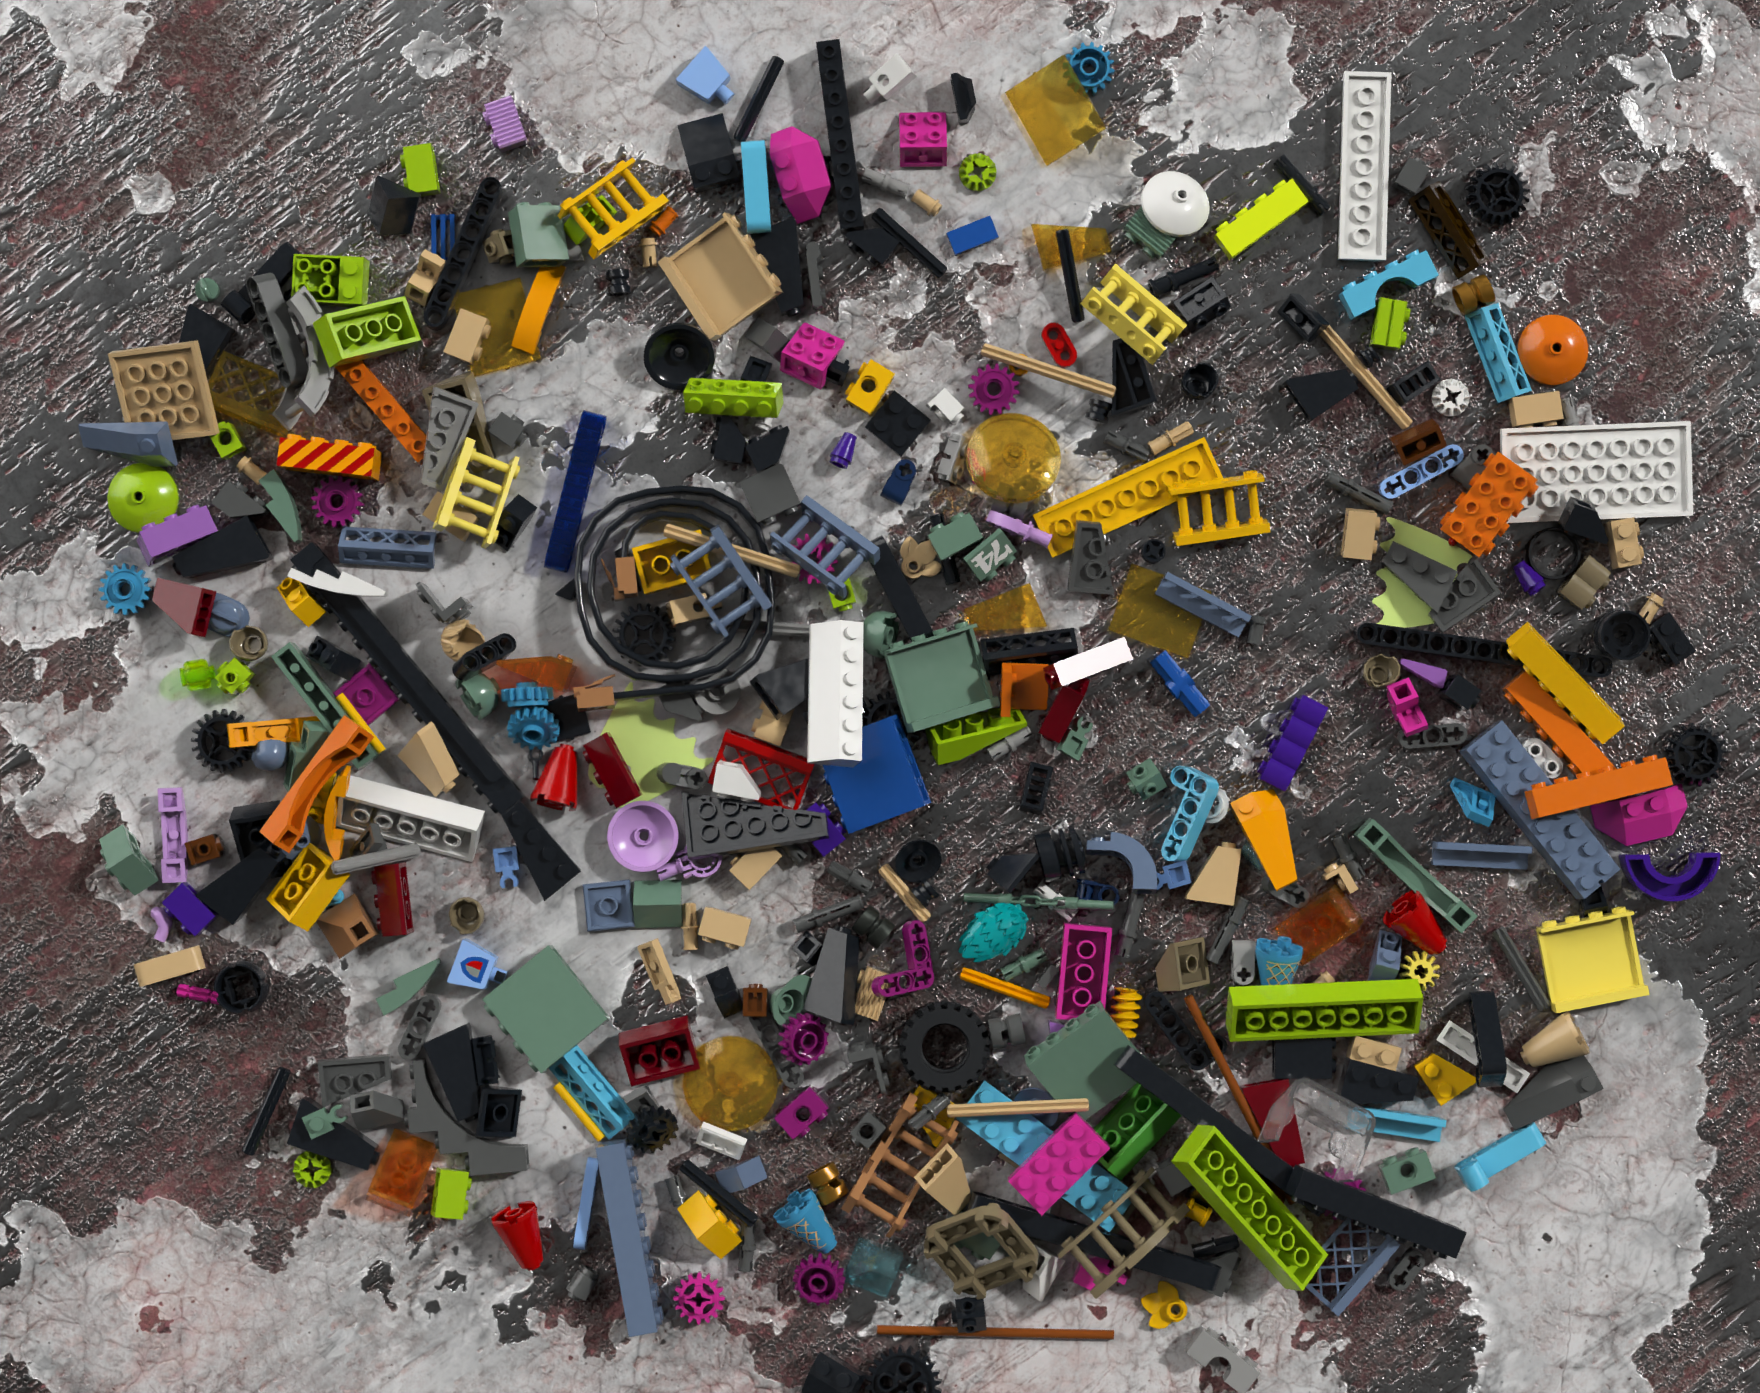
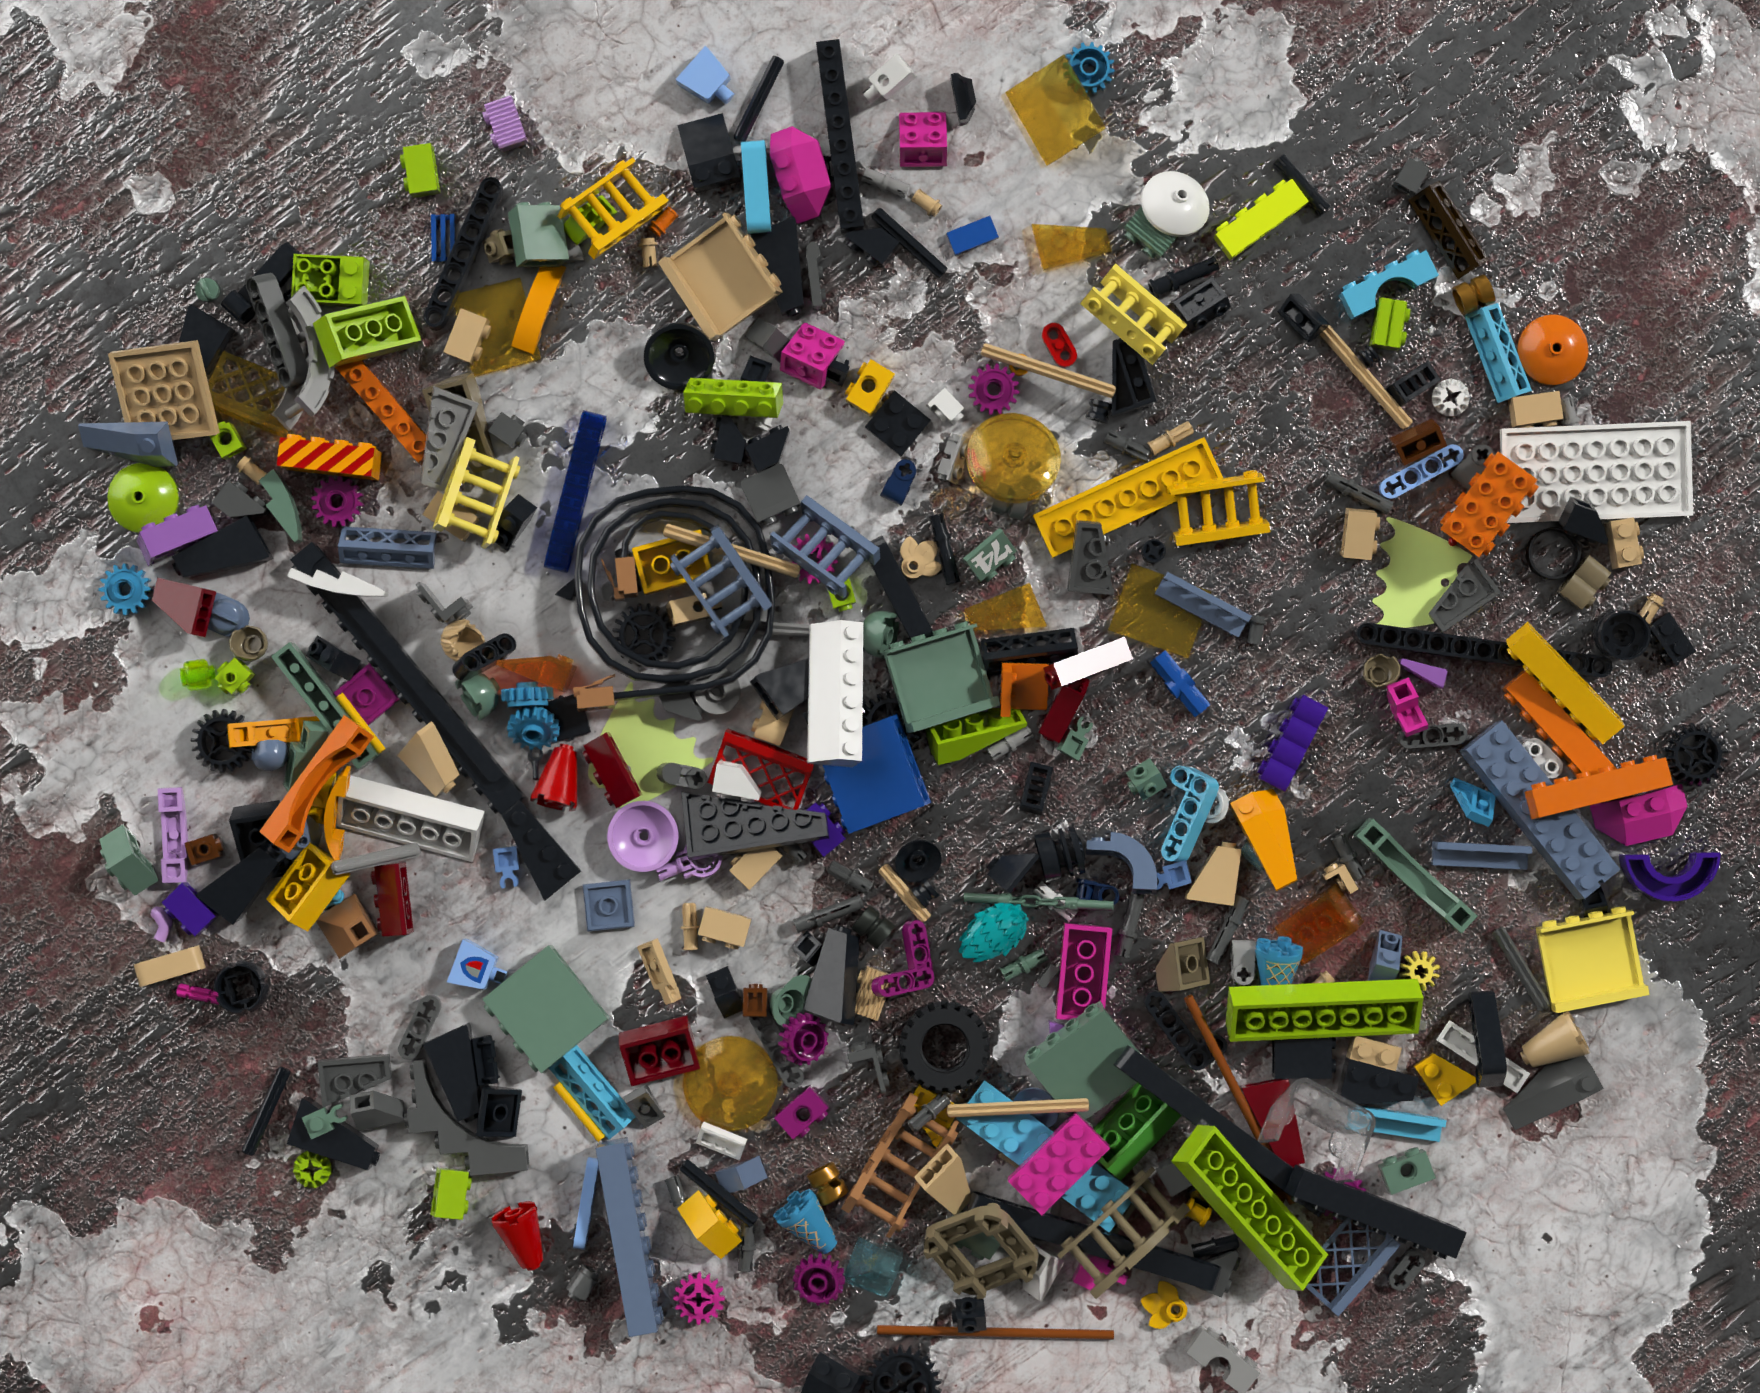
(301, 601): yellow slope -> none
(369, 841): dark grey slope -> none
(392, 207): black slope -> none
(401, 1172): clear orange slope -> none
(407, 987): sand green slope -> none
(425, 278): tan brick -> none
(466, 915): dark tan hair -> none
(618, 285): black wheel -> none
(652, 1129): black gear -> none
(657, 903): sand green slope -> none
(843, 451): dark purple cone -> none
(871, 1120): dark grey brick -> none
(955, 536): sand green brick -> none
(973, 182): lime gear -> none
(1005, 988): light orange axle -> none
(1014, 1027): dark grey wheel -> none
(1016, 527): lavender pin -> none
(1070, 275): black axle -> none
(1125, 1010): yellow piece -> none
(1199, 381): black hair -> none
(1294, 895): dark grey piece -> none
(1320, 391): black slope -> none
(1364, 166): white plate -> none
(1416, 923): red cone -> none
(1421, 574): dark grey wing -> none
(1459, 693): black brick -> none
(1499, 1155): medium azure beam -> none
(1506, 198): black gear -> none
(1529, 578): dark purple cone -> none

